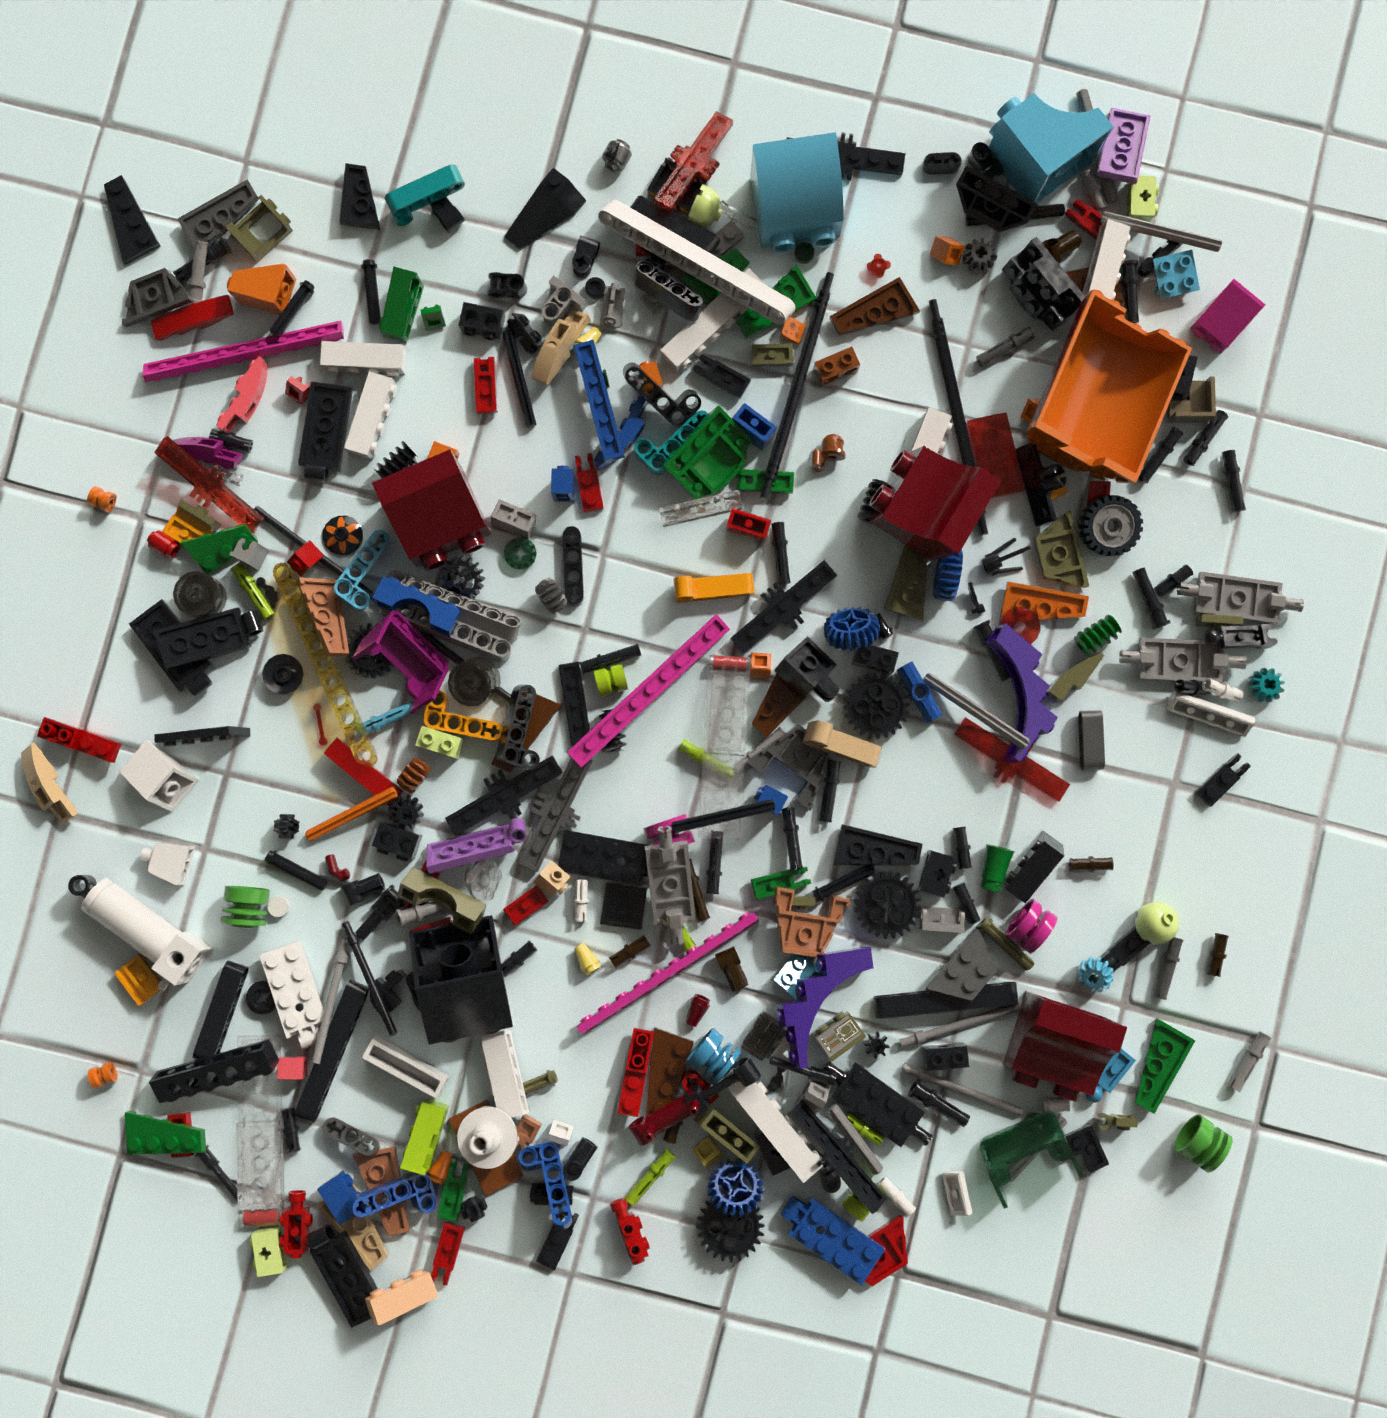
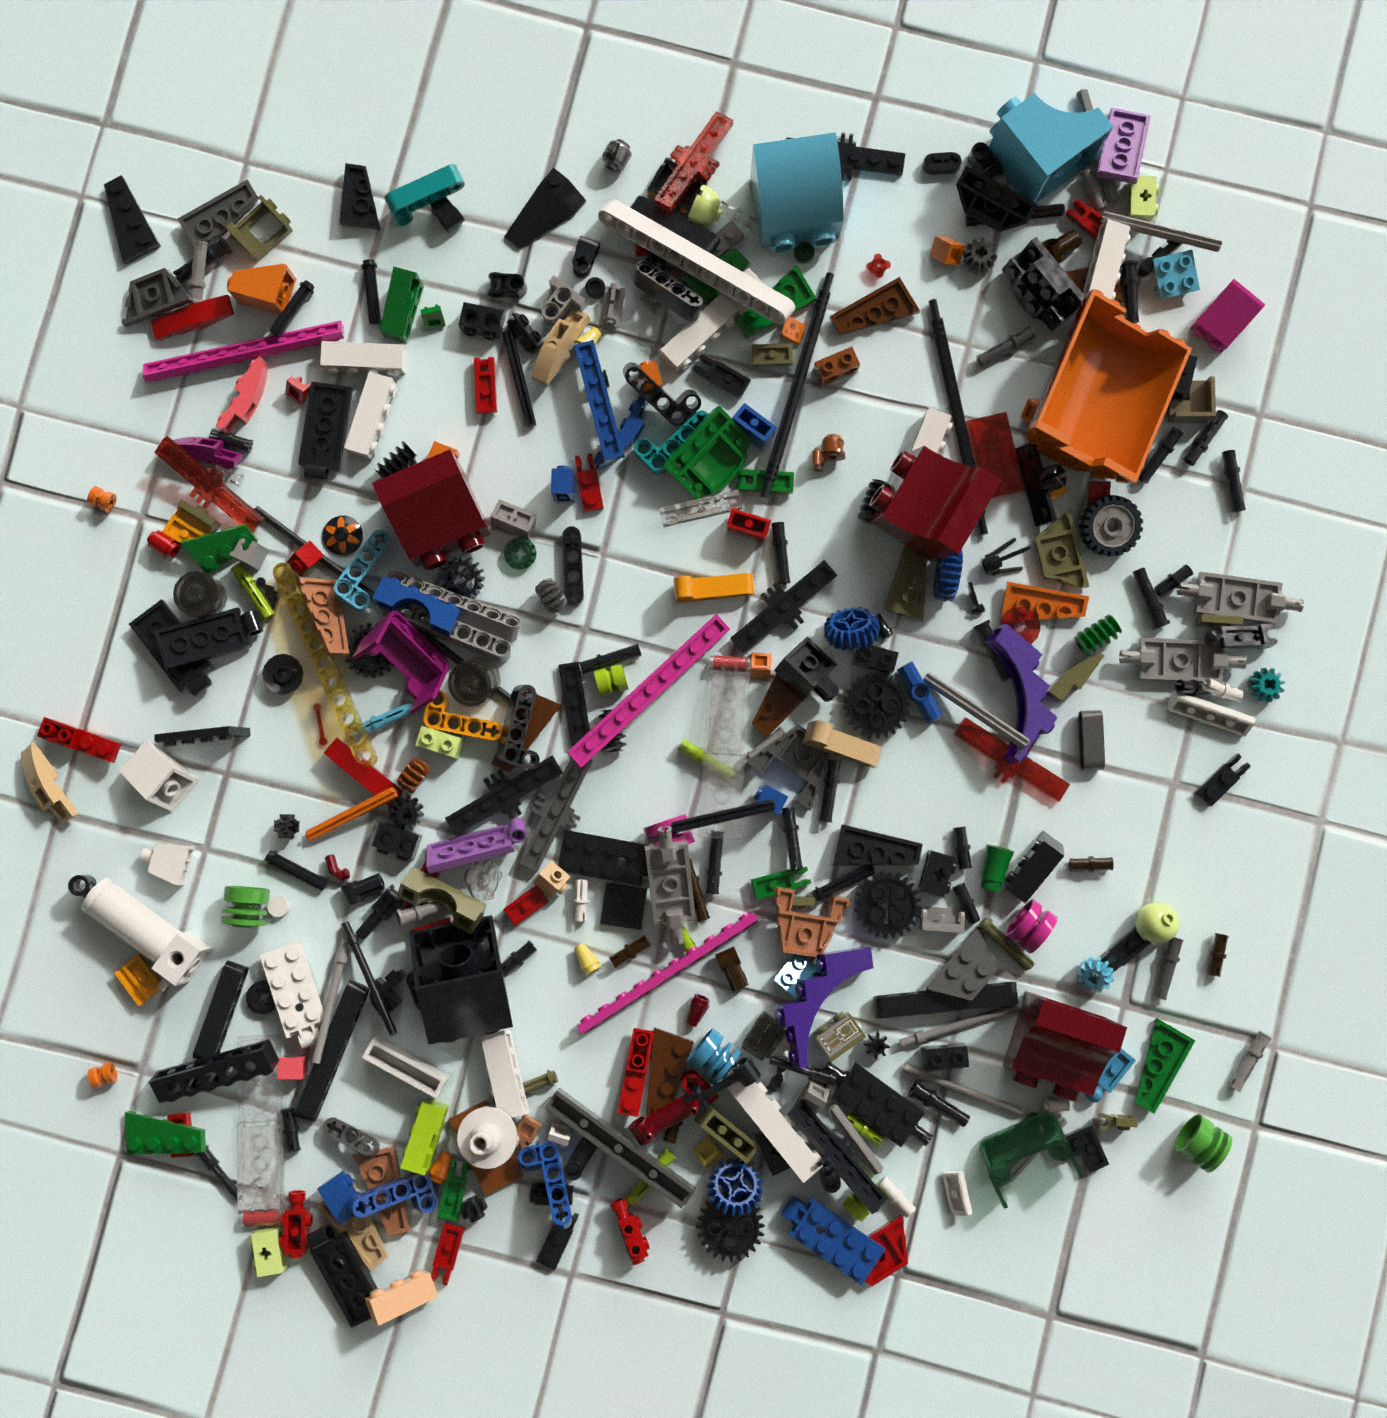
(620, 1148): none -> dark grey tile

